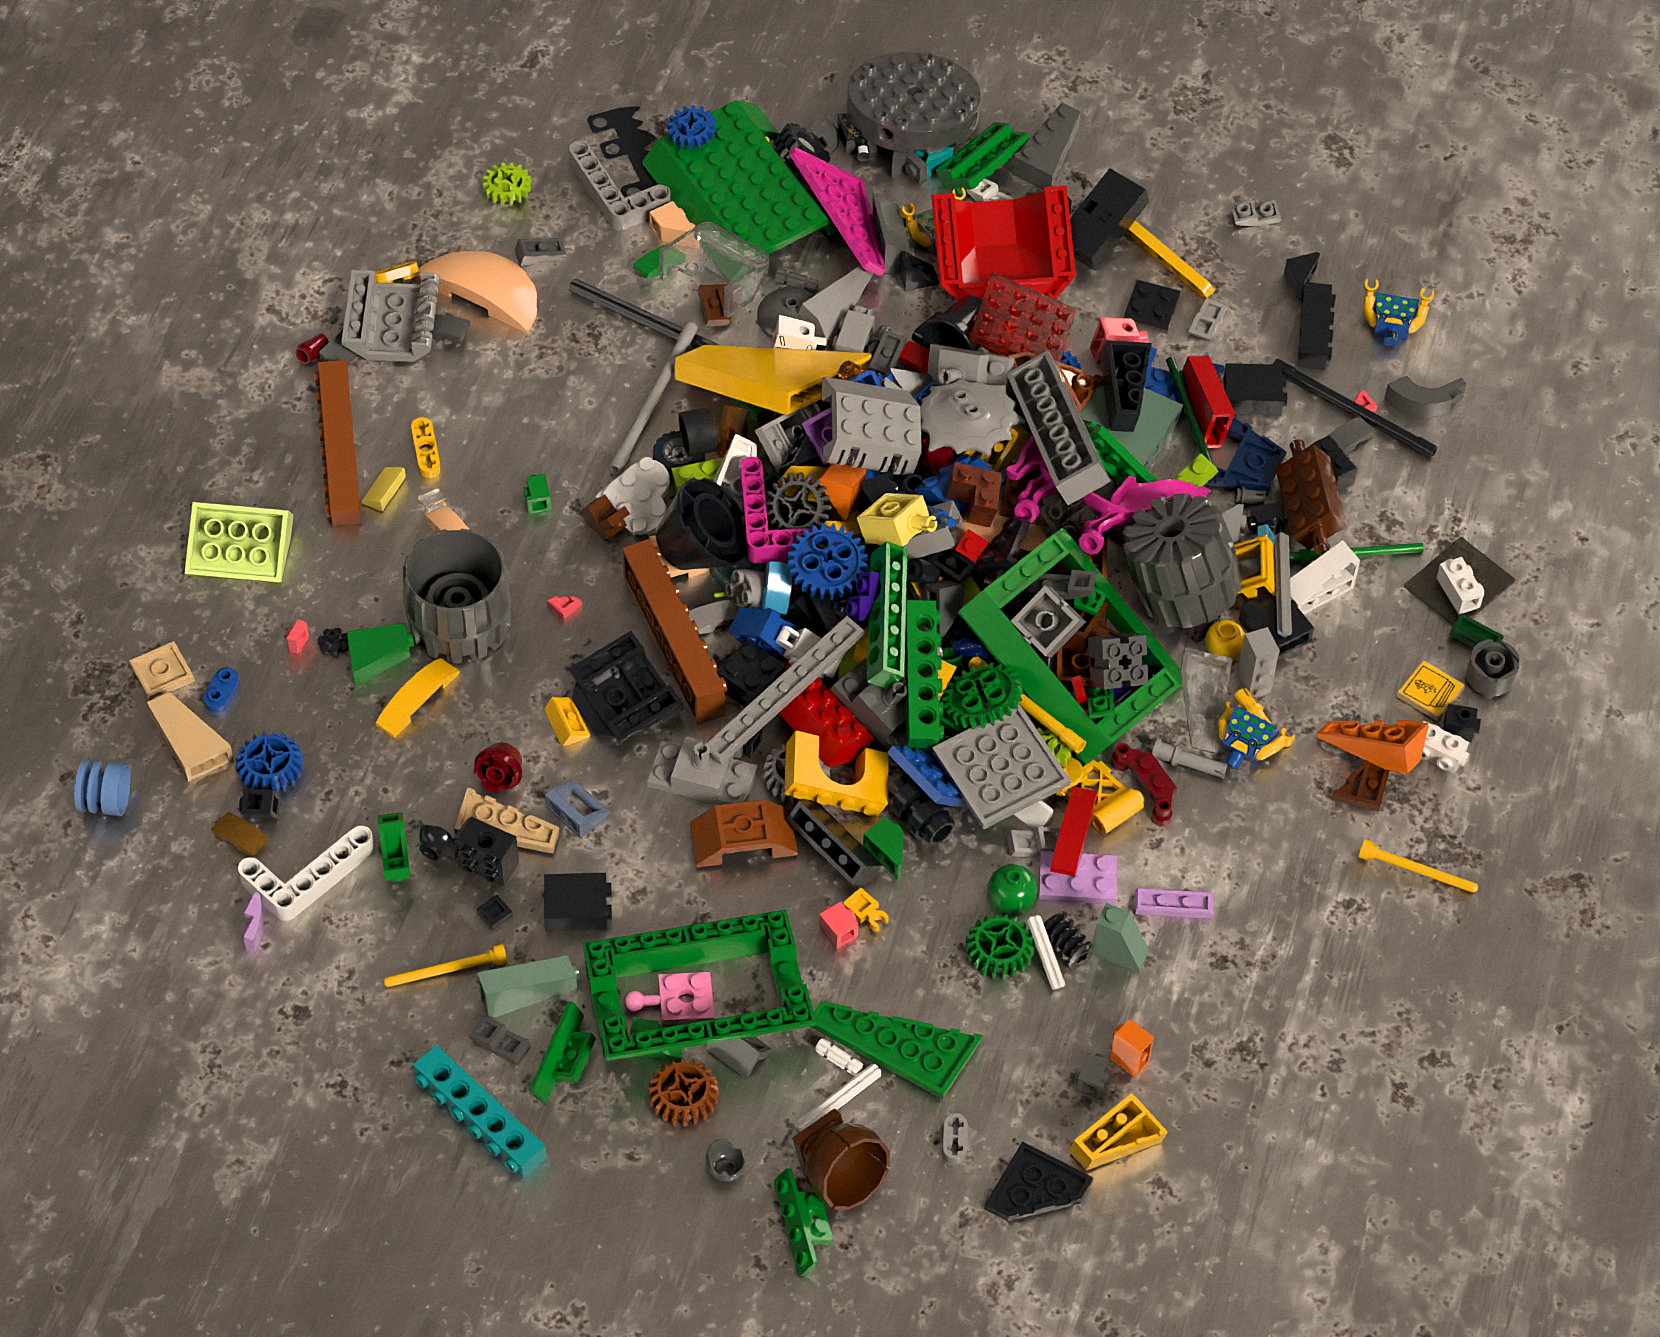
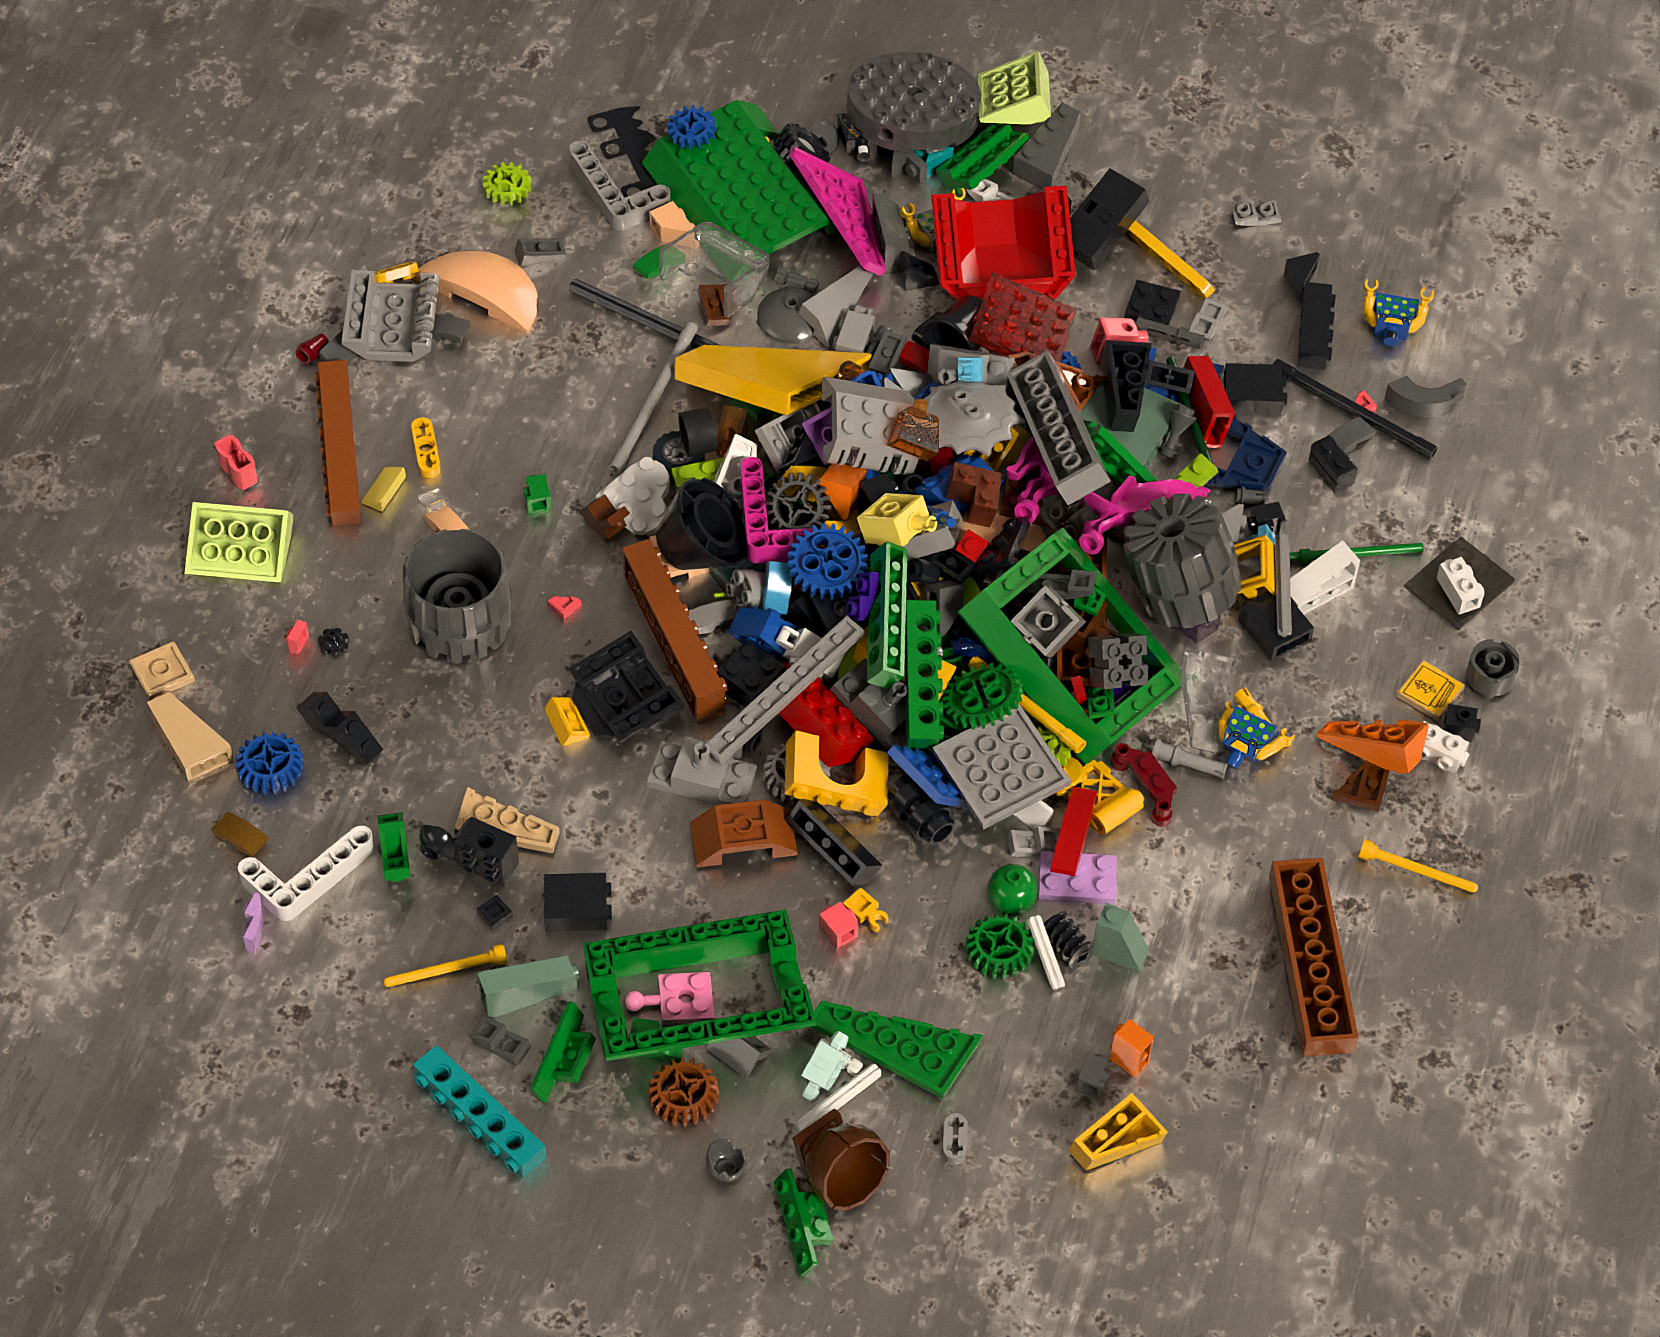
(102, 787): medium blue wheel -> none
(223, 688): blue plate -> none
(236, 462): none -> coral brick
(253, 797): black brick -> none
(345, 726): none -> black arch
(378, 649): green slope -> none
(414, 694): yellow slope -> none
(499, 767): dark red cone -> none
(568, 814): sand blue tile -> none
(796, 334): white torso -> none
(824, 1066): none -> light aqua piece
(886, 845): green slope -> none
(916, 431): none -> clear orange torso
(970, 369): none -> medium azure tile
(1015, 92): none -> yellowish green slope
(1036, 1185): black plate -> none
(1169, 377): none -> black slope
(1171, 333): none -> dark grey pin
(1174, 903): lavender tile -> none
(1181, 419): none -> dark grey piece
(1225, 639): yellow piece -> none
(1258, 662): light grey brick -> none
(1310, 496): reddish brown brick -> none
(1313, 957): none -> dark orange brick
(1473, 632): dark green tile -> none

